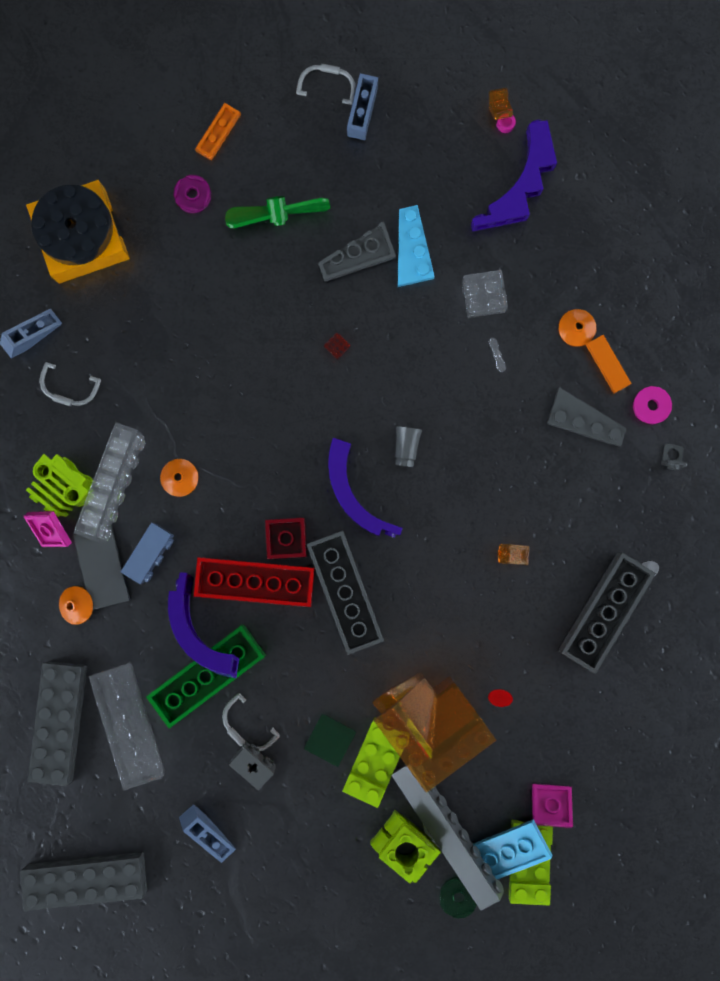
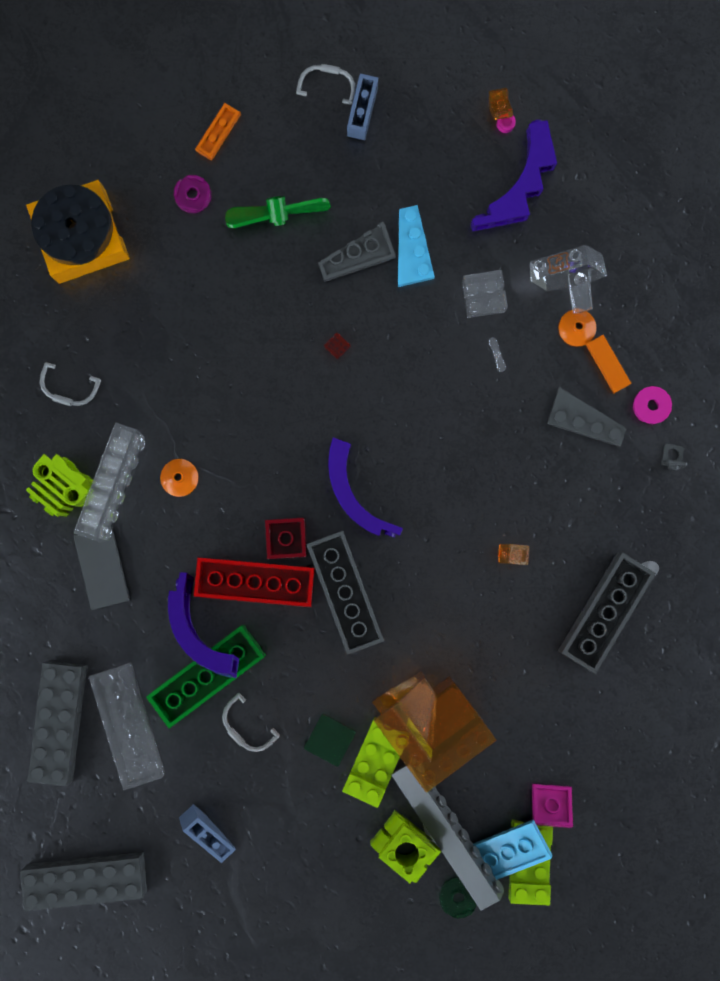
(29, 333): sand blue slope -> none
(47, 529): dark pink tile -> none
(81, 603): orange dish -> none
(148, 554): sand blue brick -> none
(257, 774): dark grey brick -> none
(406, 445): dark grey plant -> none
(500, 698): red sticker -> none
(562, 272): none -> clear piece

